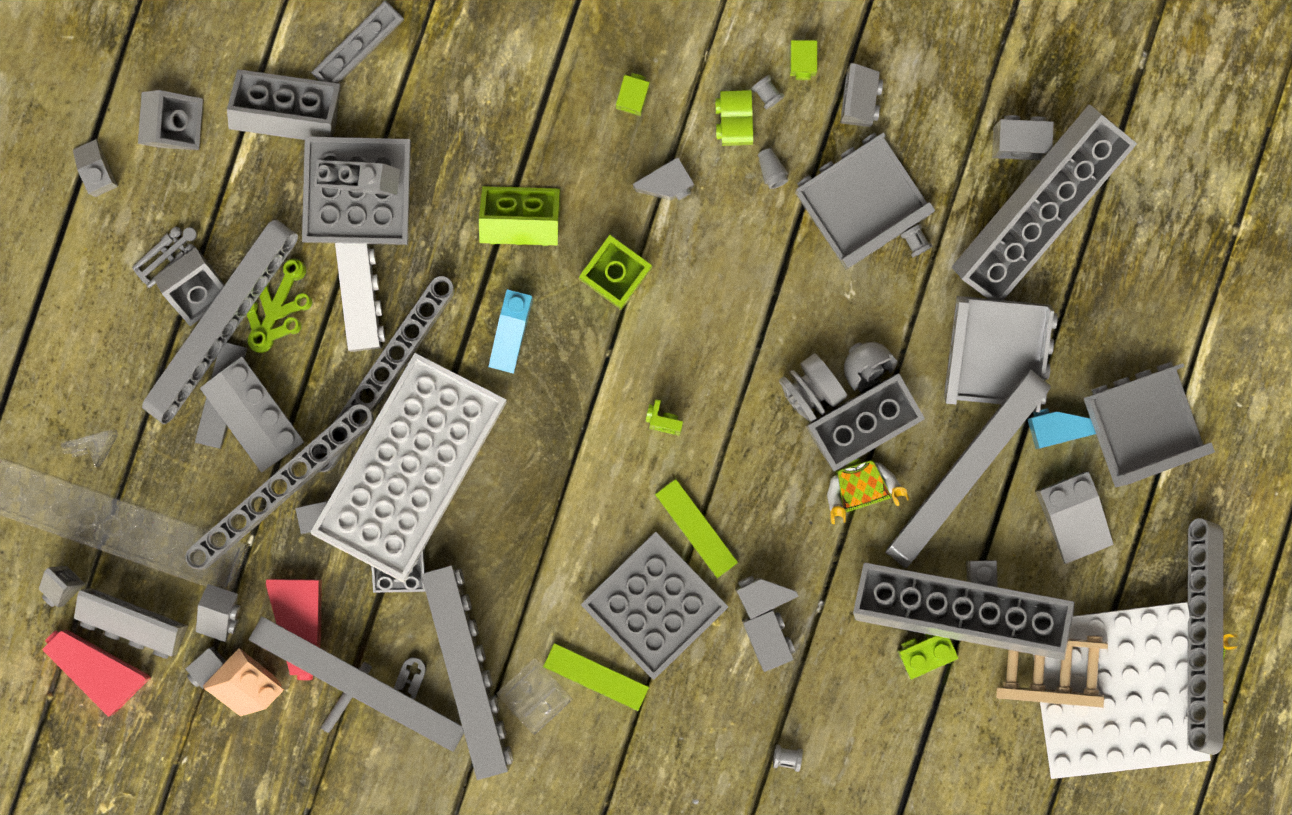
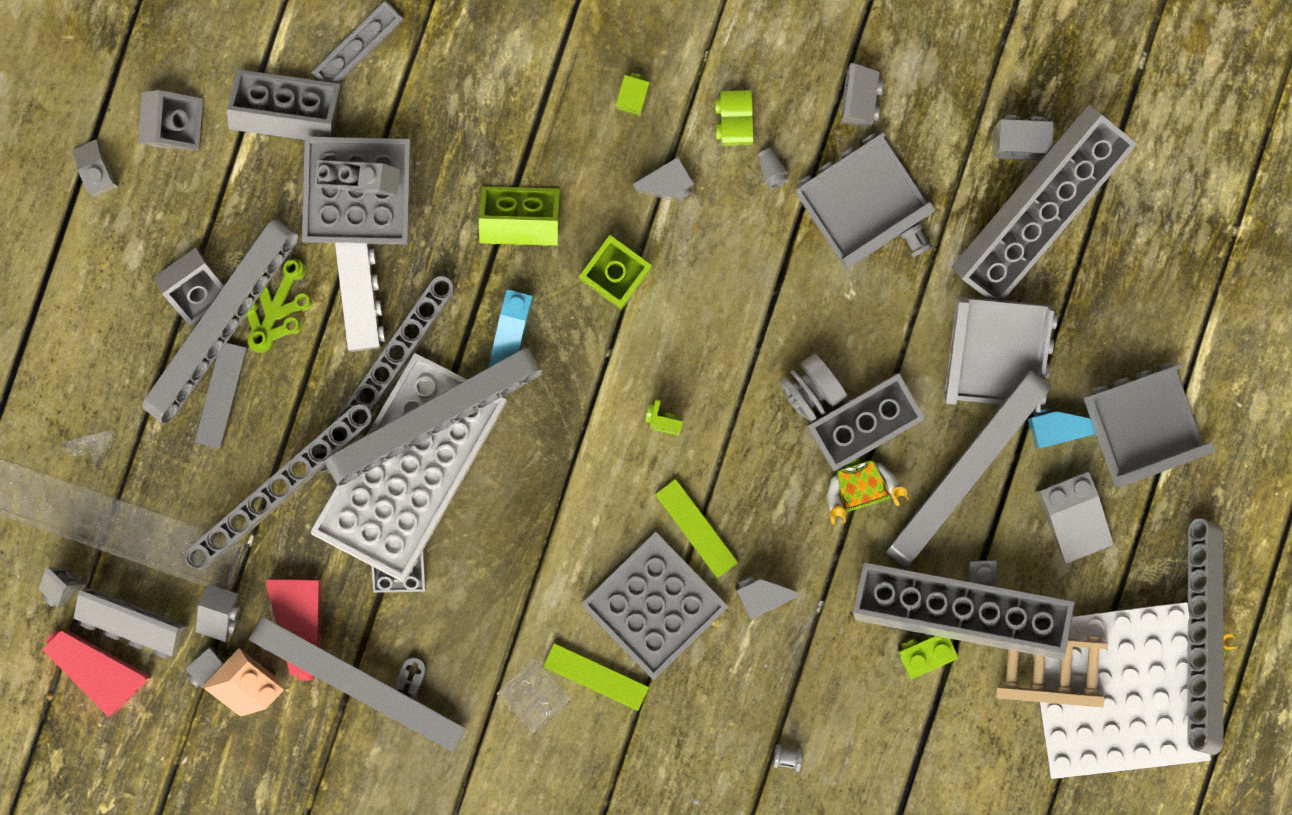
(189, 234): light grey piece -> none
(251, 414): light grey slope -> none
(309, 515): light grey brick -> none
(341, 704): light grey bar -> none
(433, 417): none -> light grey beam
(466, 671): light grey brick -> none
(767, 92): light grey bush -> none
(768, 640): light grey brick -> none
(803, 59): lime brick -> none
(867, 364): light grey cylinder -> none

